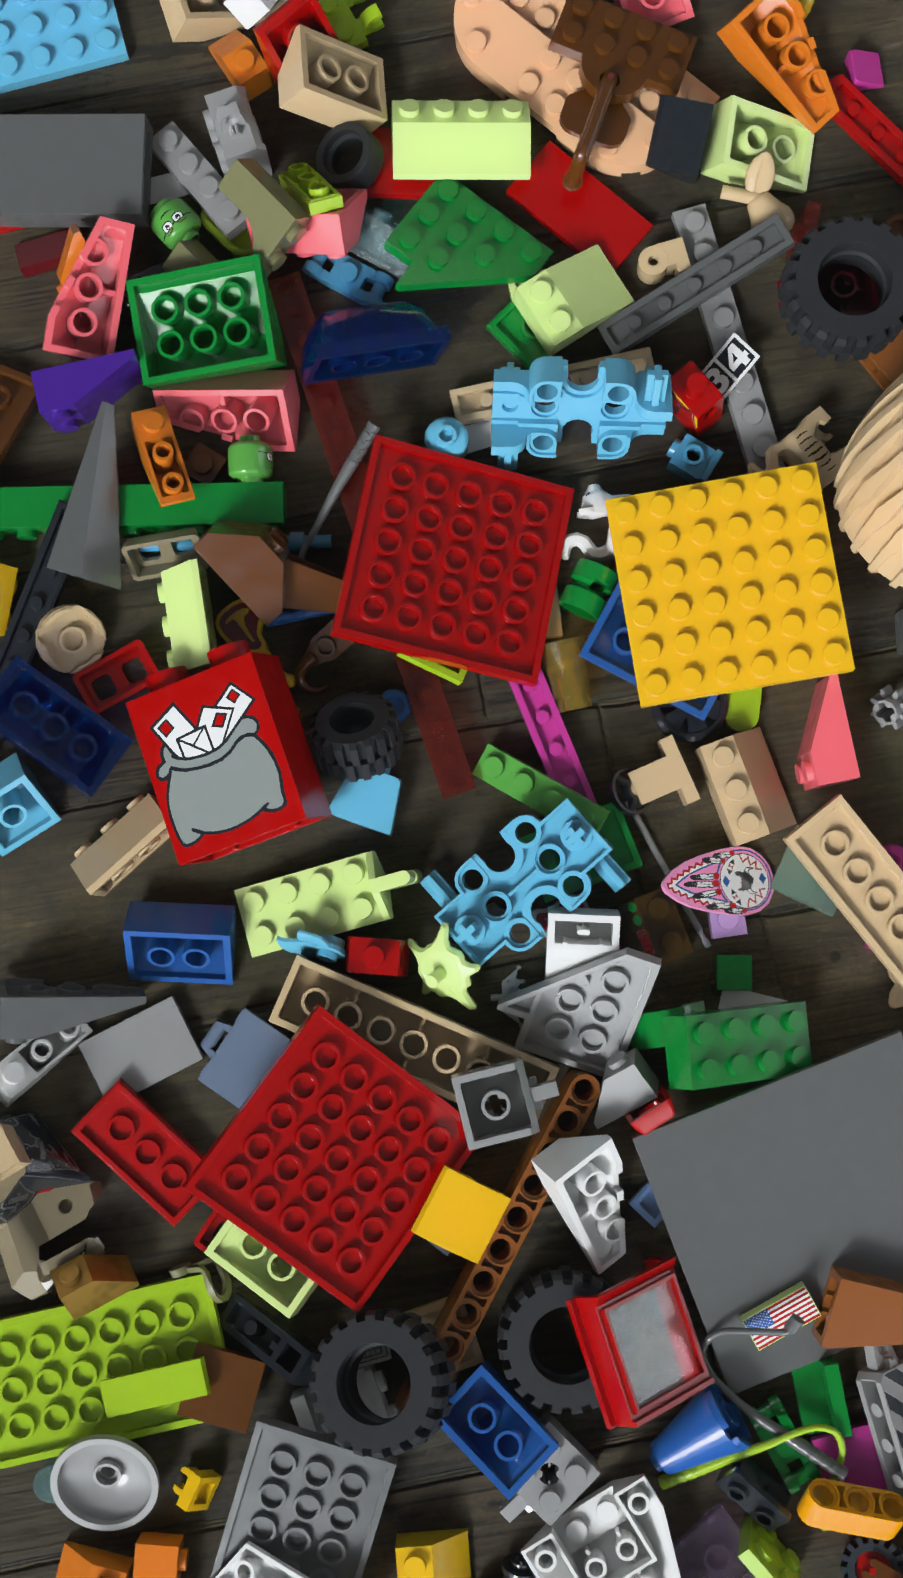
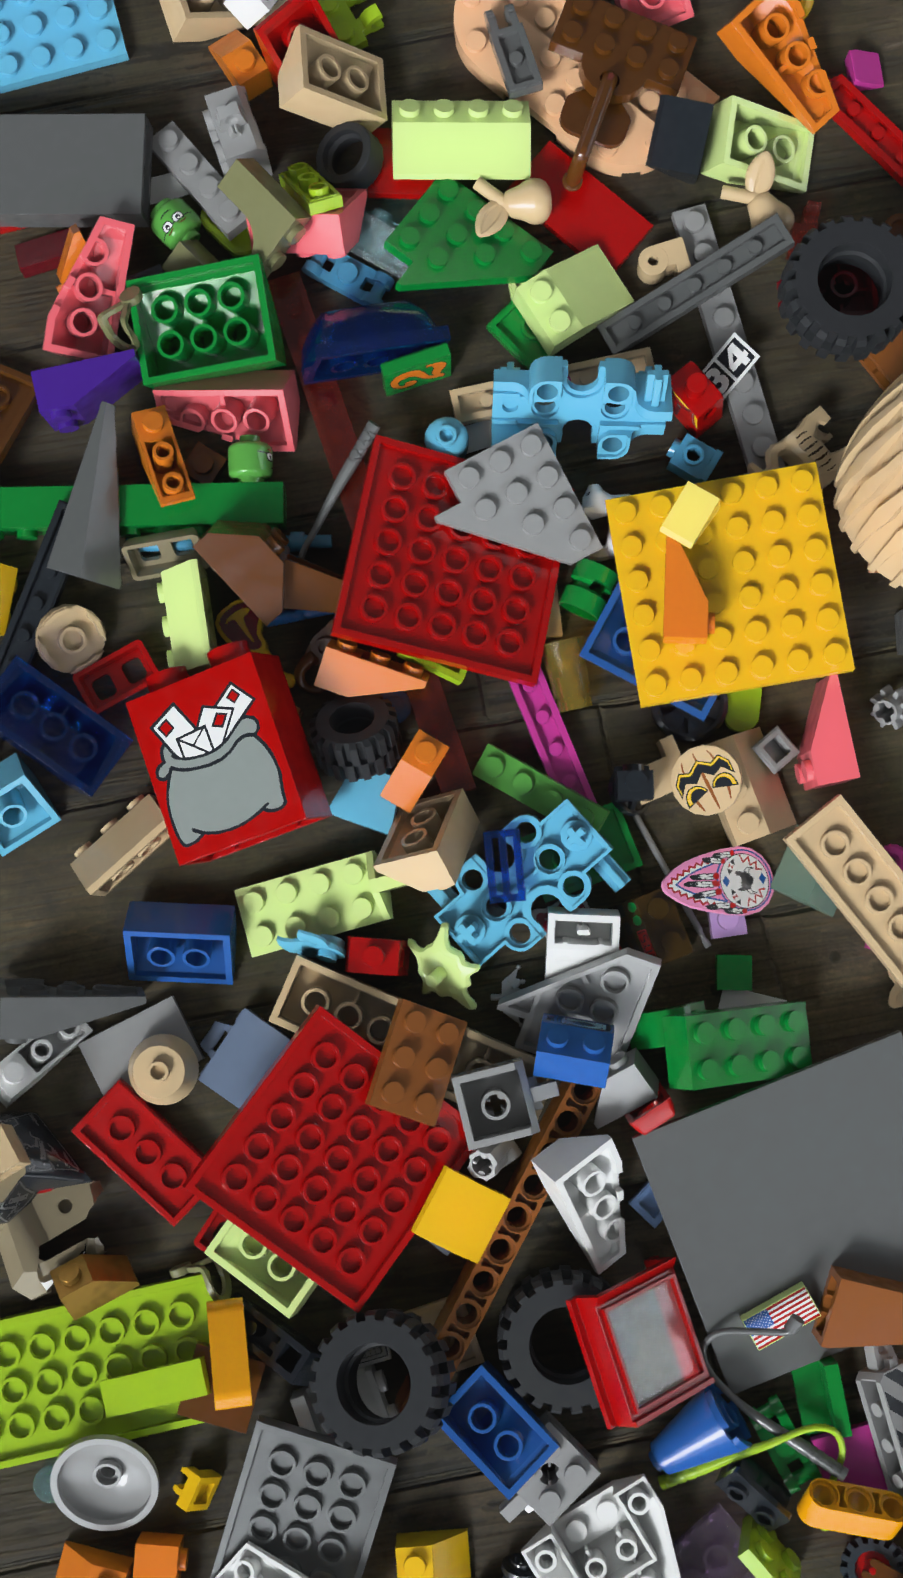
(128, 299): none -> olive piece
(163, 1069): none -> tan cone
(229, 1353): none -> light orange beam
(359, 672): none -> orange slope
(414, 771): none -> orange slope
(416, 369): none -> green tile
(416, 1062): none -> dark orange plate
(430, 842): none -> tan slope
(489, 1160): none -> light grey piece
(490, 864): none -> clear blue tile
(513, 54): none -> dark grey hinge
(520, 500): none -> light grey wing
(527, 202): none -> tan piece
(574, 1050): none -> blue slope
(633, 783): none -> black brick
(685, 603): none -> orange slope
(690, 515): none -> light yellow slope
(706, 780): none -> tile
(775, 749): none -> light grey slope

